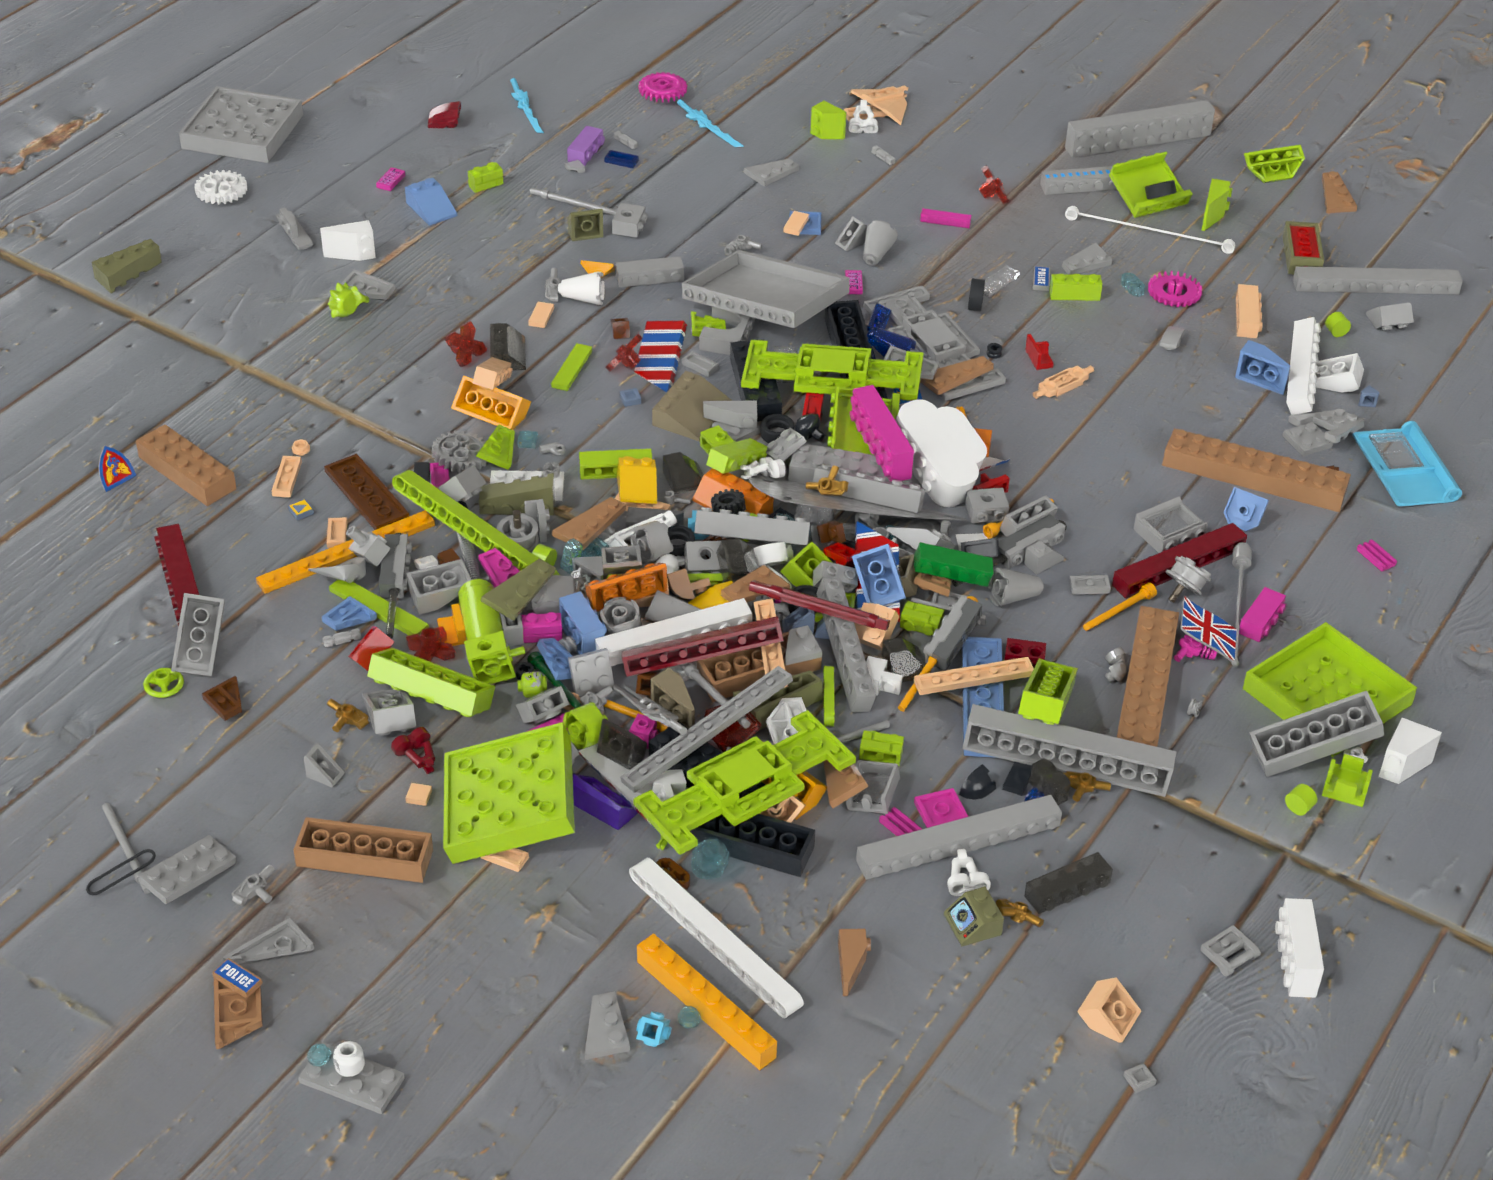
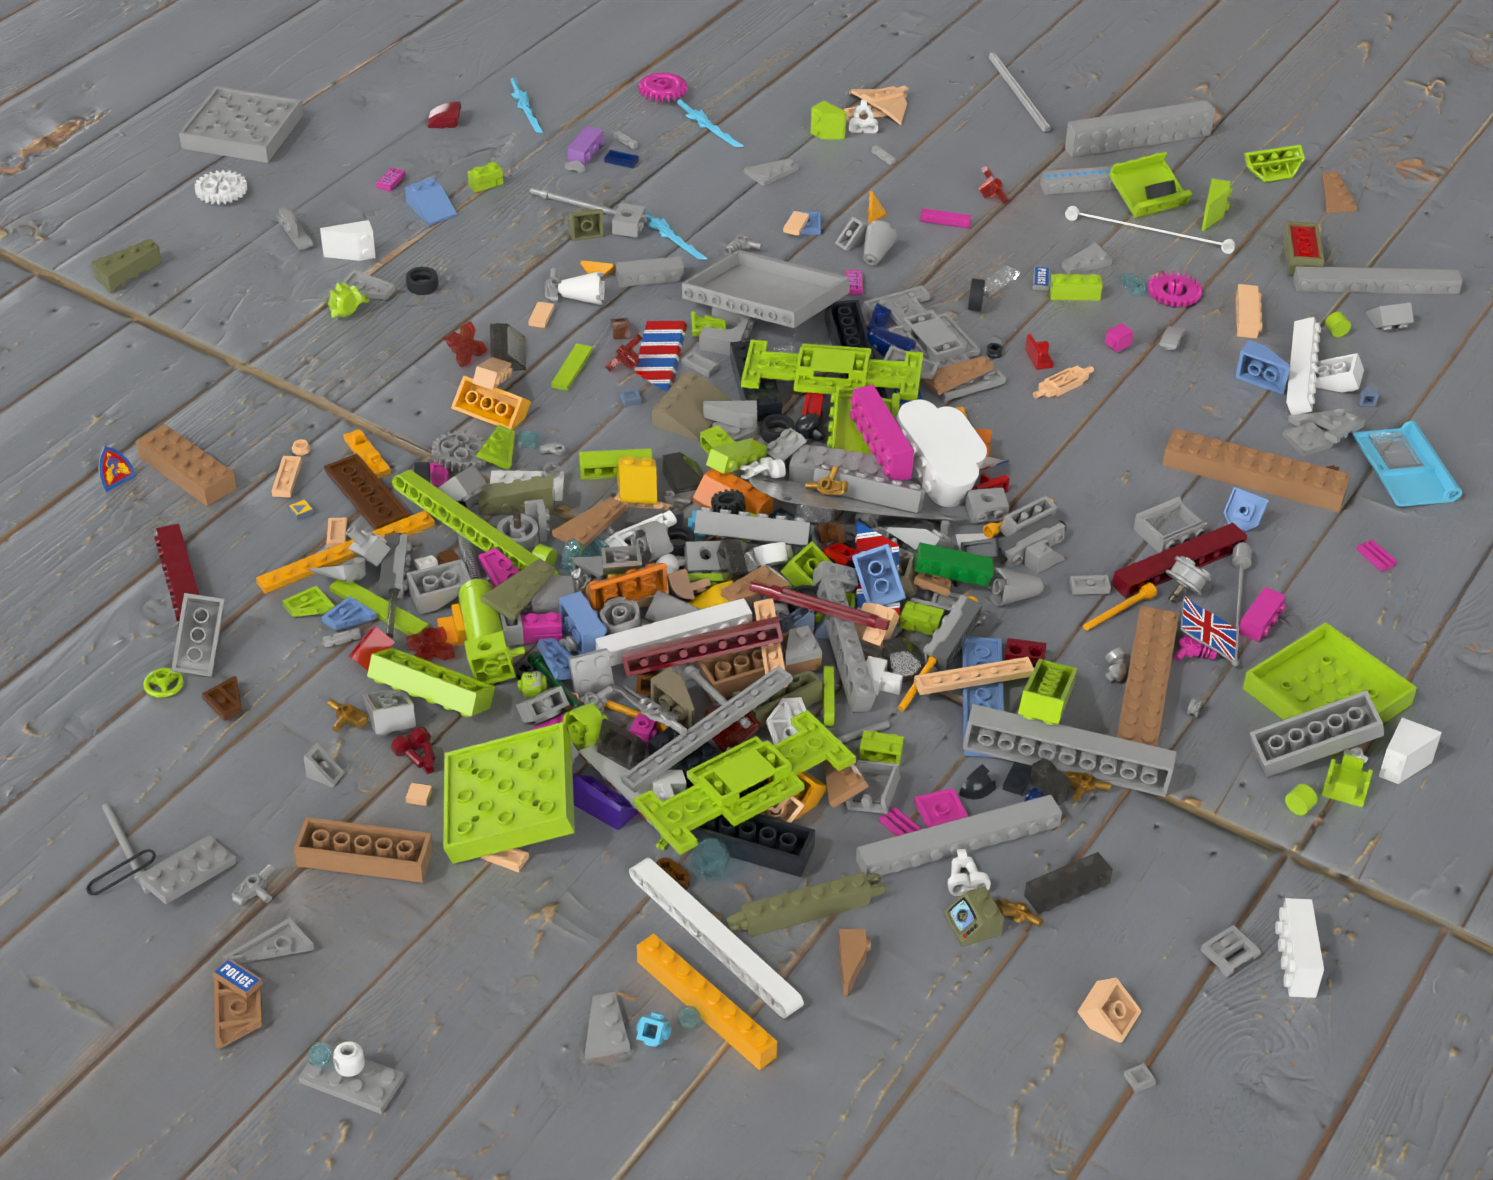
(308, 602): none -> lime wing
(360, 444): none -> light orange hinge
(419, 273): none -> black tyre
(664, 228): none -> medium azure sword
(806, 904): none -> olive hinge
(875, 208): none -> light orange slope
(1020, 93): none -> light grey axle
(1119, 337): none -> dark pink brick

